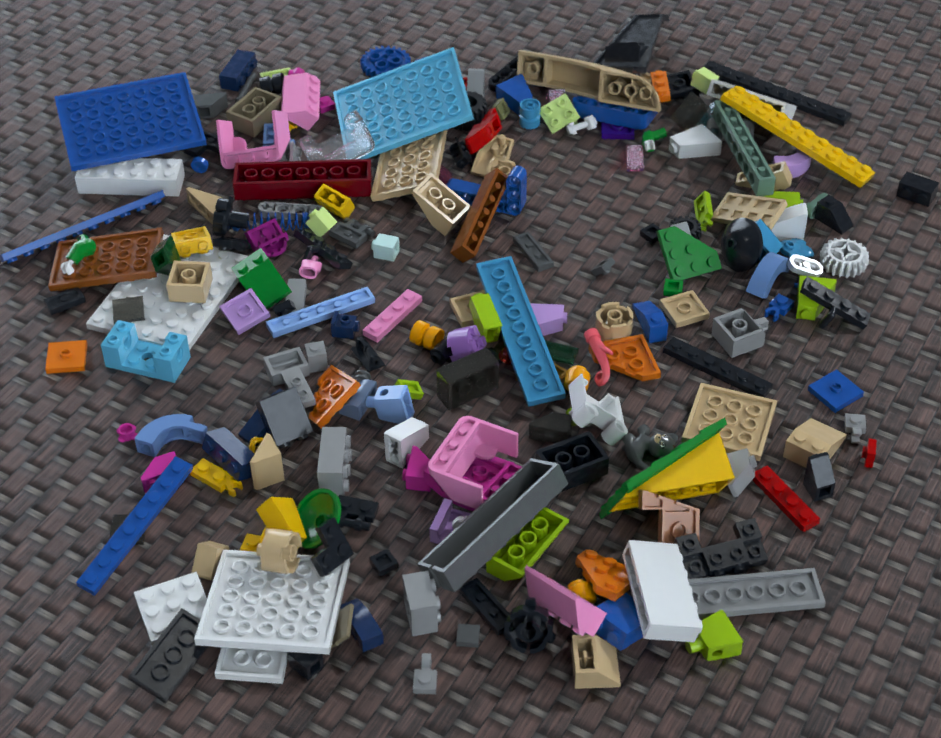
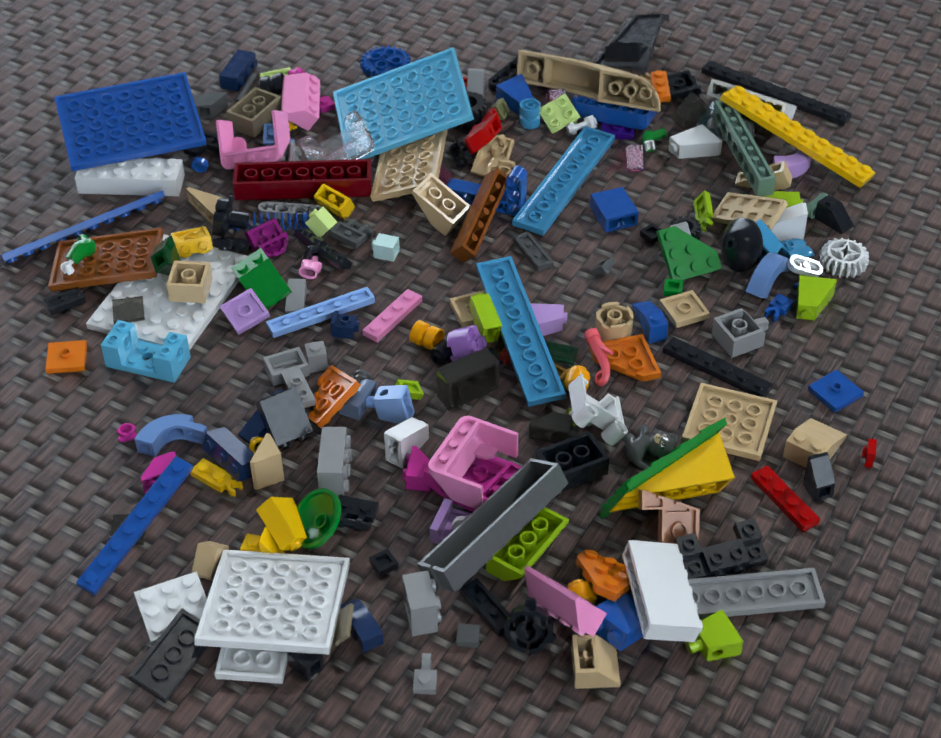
(279, 551): tan brick -> none
(284, 308): black plate -> none
(336, 547): black plate -> none
(367, 355): black hinge -> none
(563, 181): none -> dark azure plate
(614, 209): none -> blue brick
(702, 78): yellowish green brick -> none
(743, 470): light grey slope -> none
(835, 304): black plate -> none
(855, 425): light grey plate -> none
(917, 189): black brick -> none

